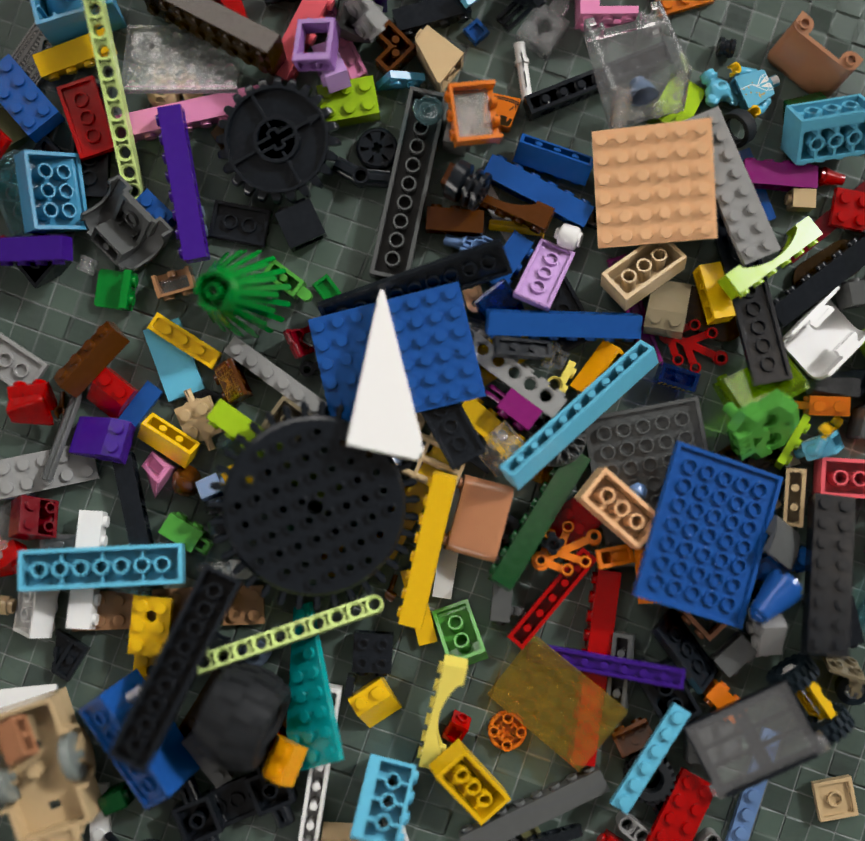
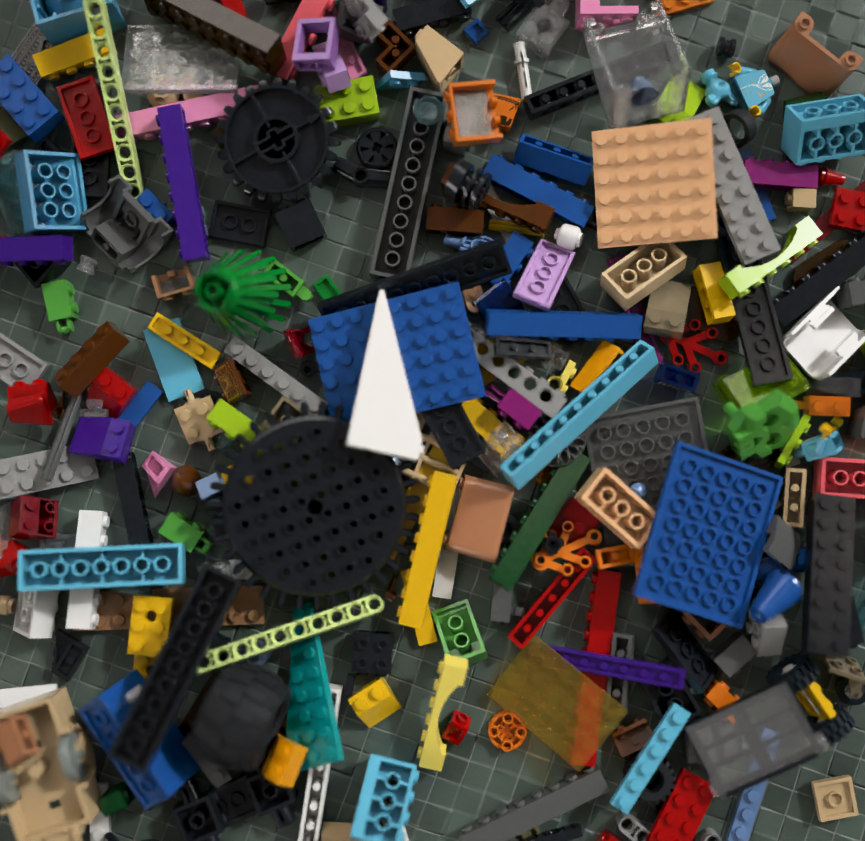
(60, 304): none -> bright green brick
(94, 409): none -> clear tile
(116, 289): green bracket -> none
(168, 440): yellow brick -> none
(469, 781): yellow brick -> none

